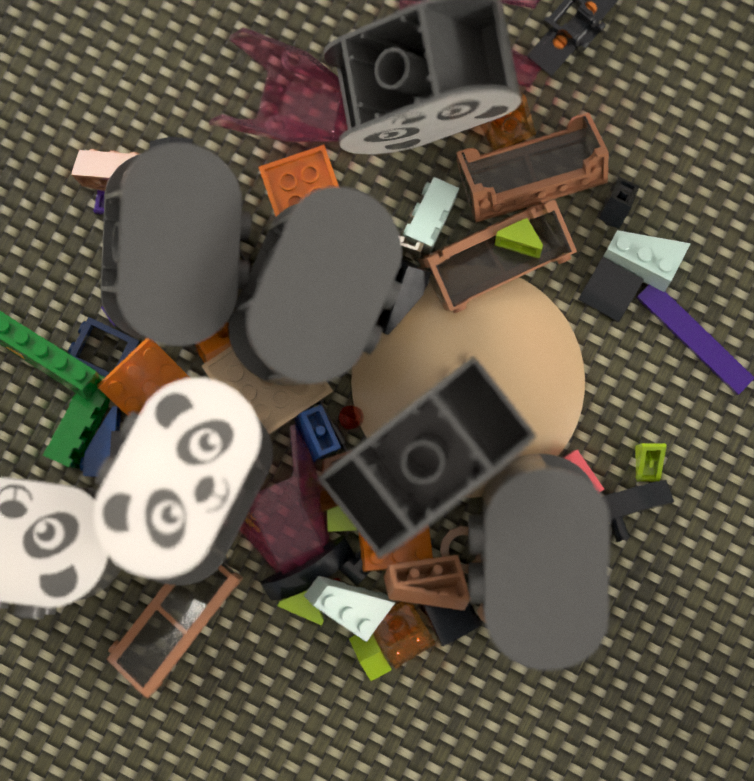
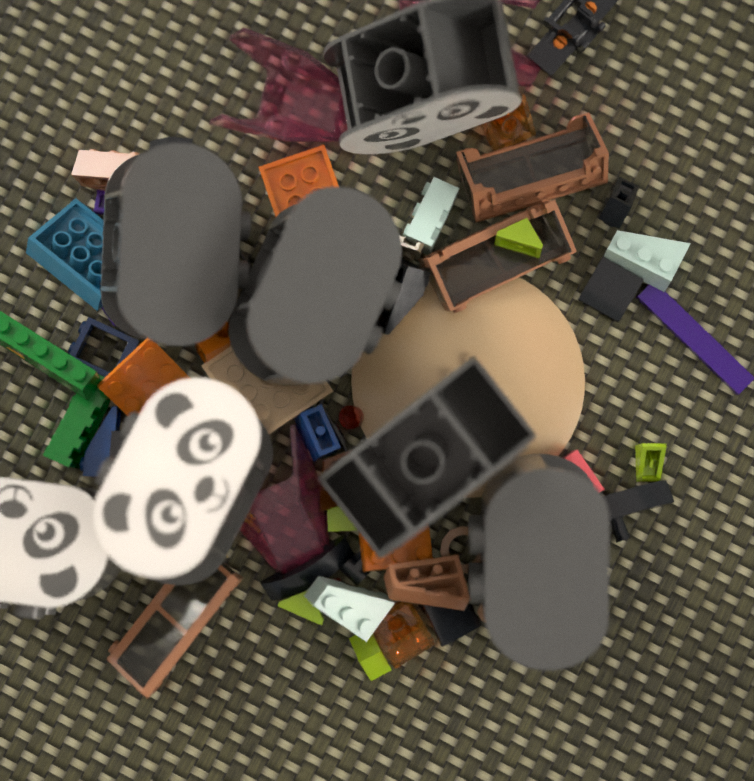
(72, 250): none -> dark azure slope

